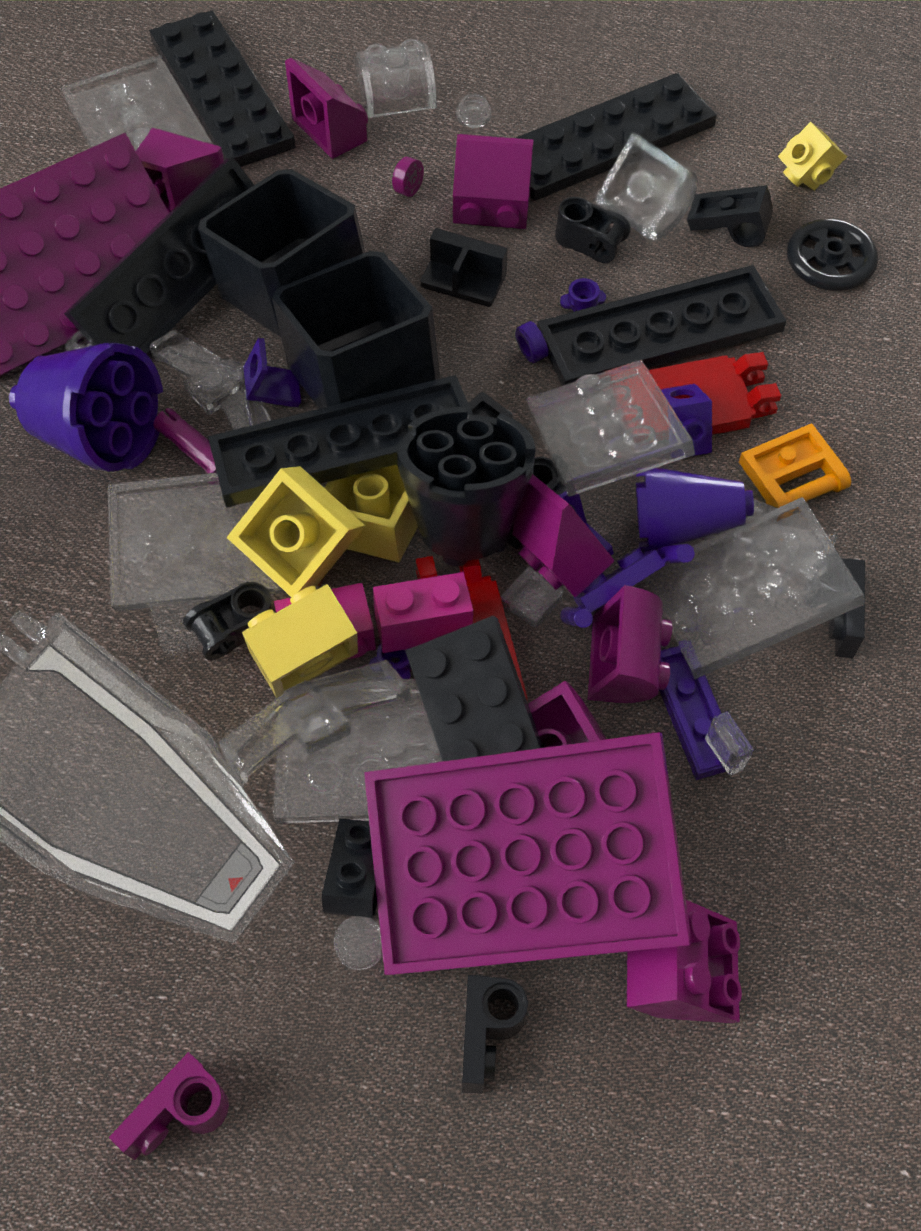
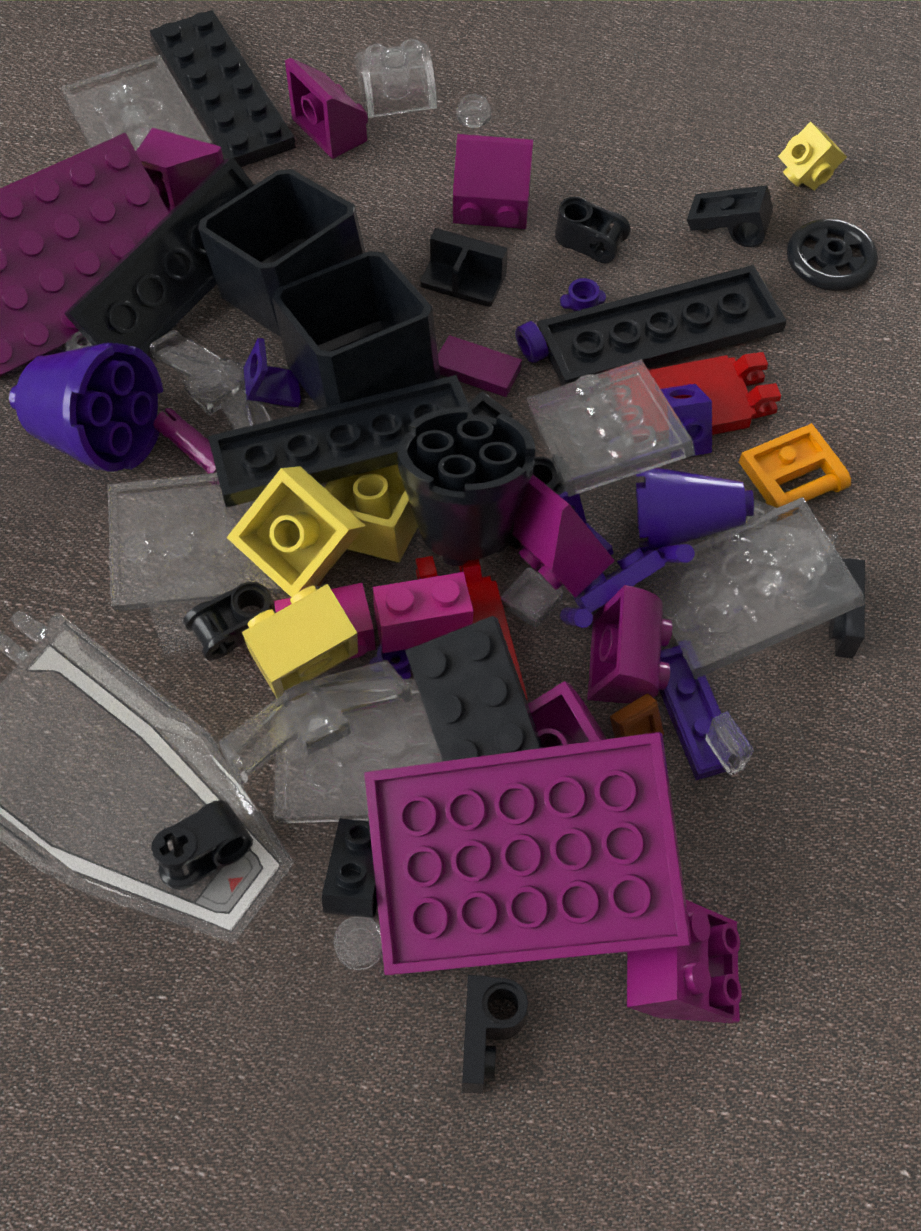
(169, 1099): magenta plate -> none
(202, 843): none -> black piece
(408, 176): magenta tile -> none
(478, 365): none -> magenta tile
(594, 138): black plate -> none
(637, 718): none -> dark orange tile
(648, 188): clear brick -> none

